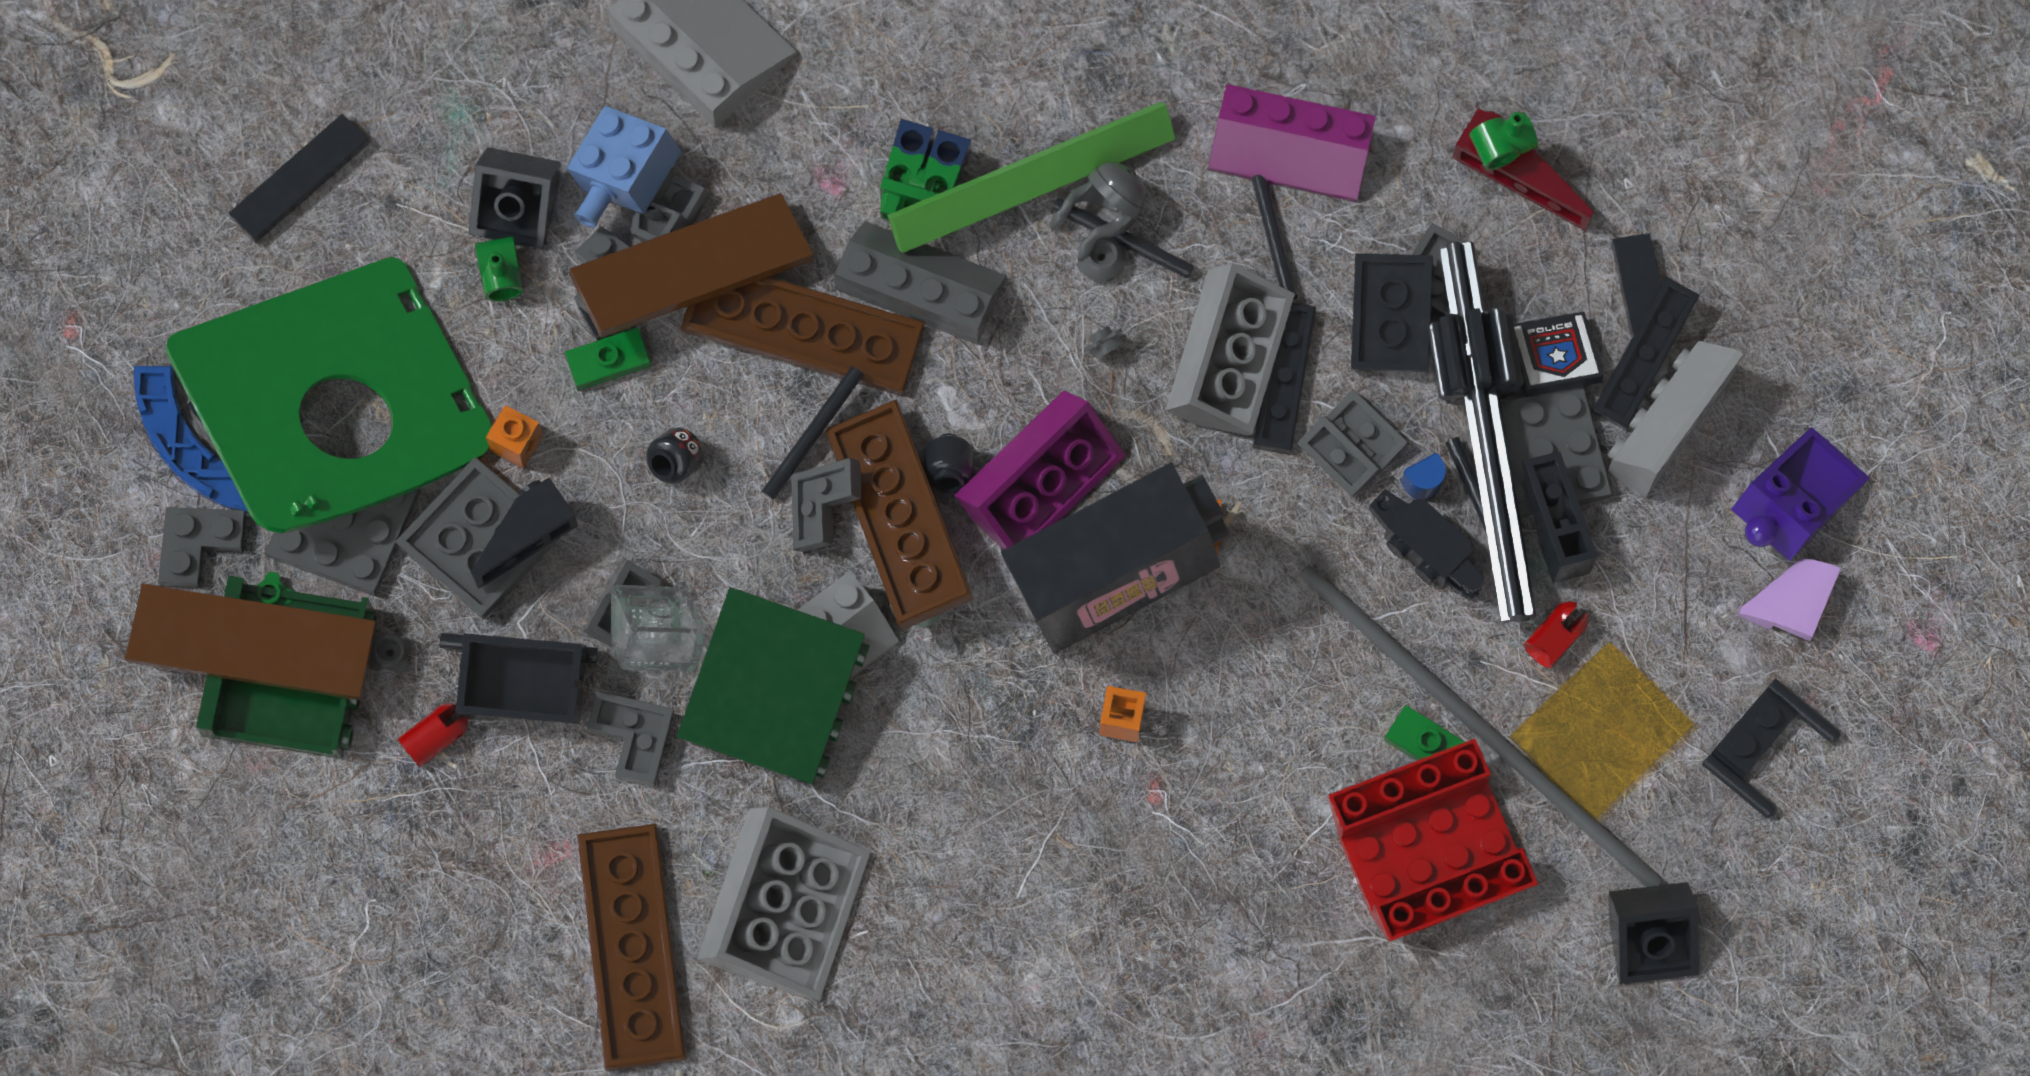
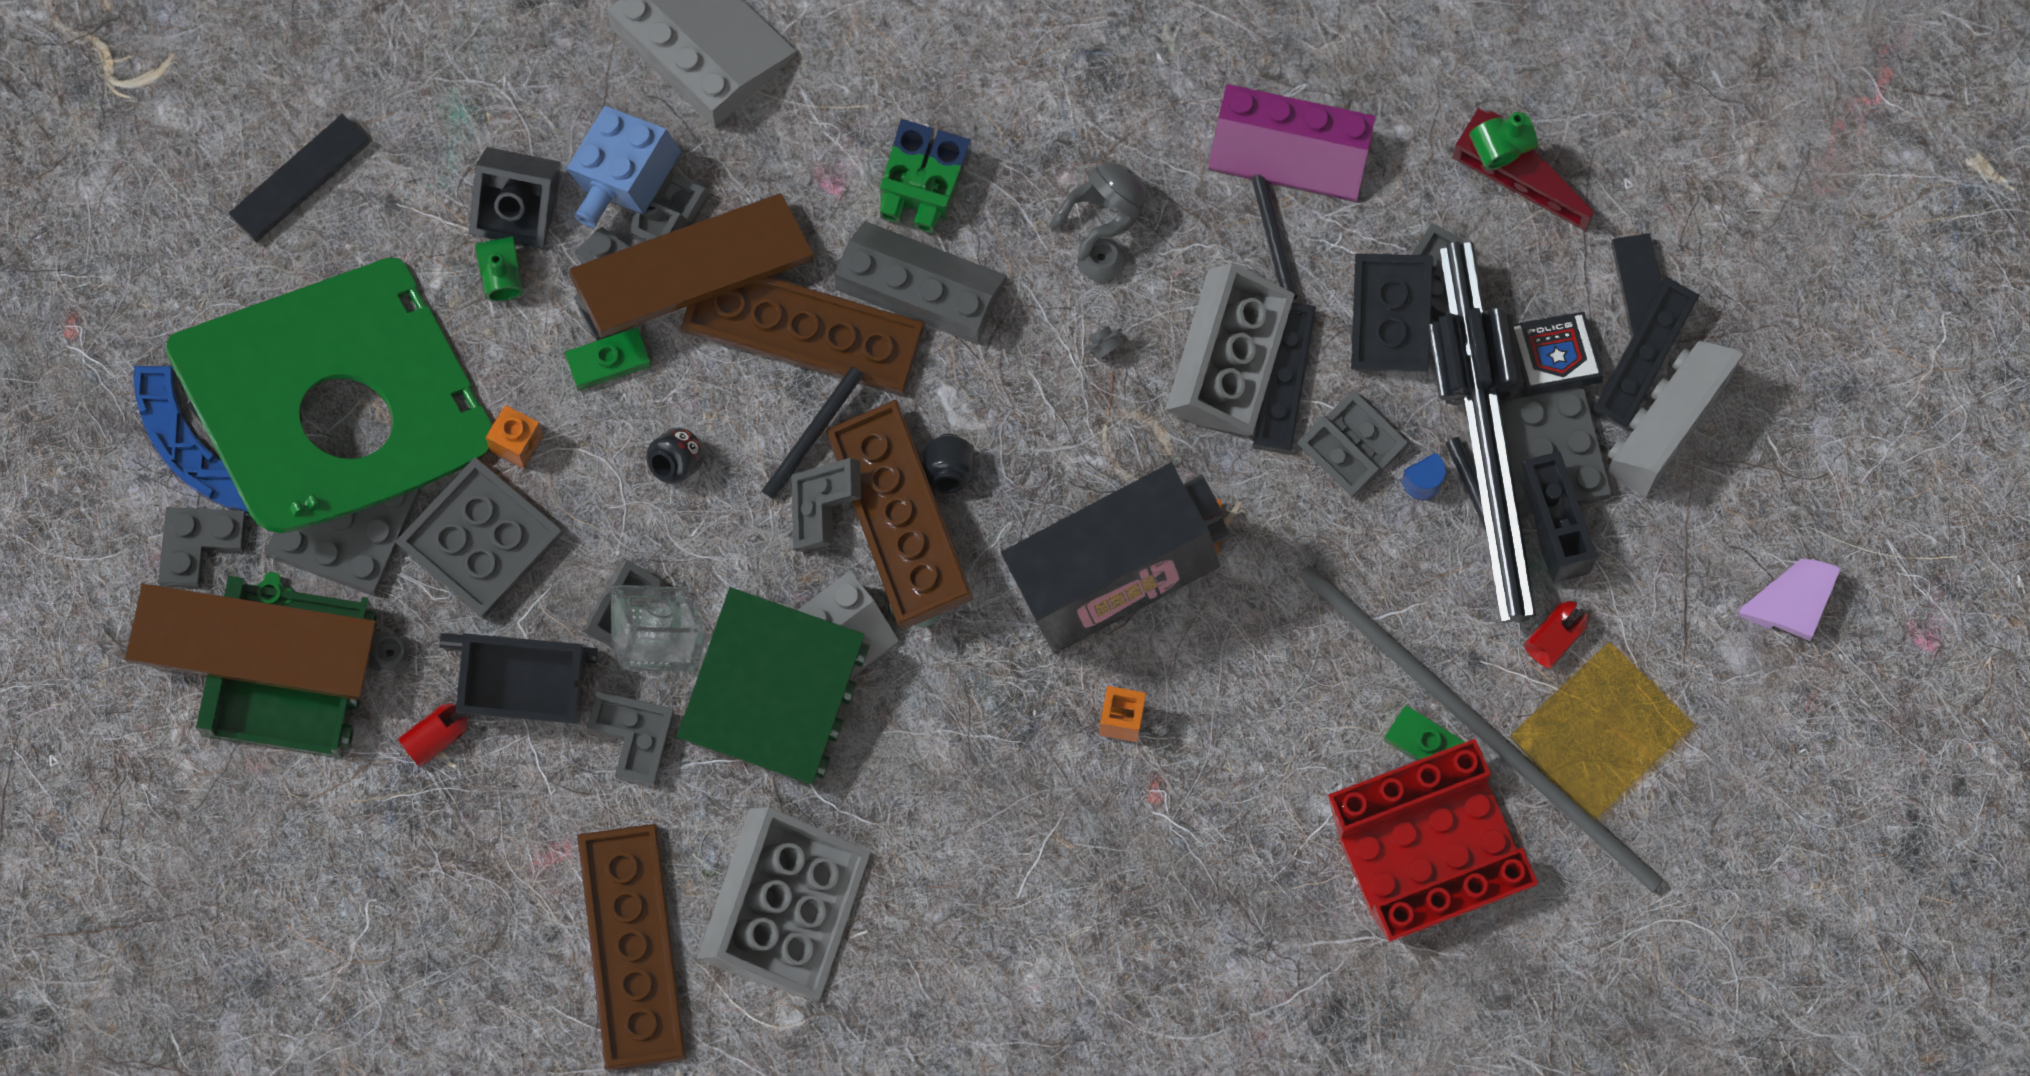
(530, 525): black slope -> none
(1030, 177): bright green tile -> none
(1041, 472): magenta slope -> none
(1130, 241): black bar -> none
(1428, 543): black hinge -> none
(1654, 932): black slope -> none
(1755, 734): black plate -> none
(1798, 494): dark purple slope -> none

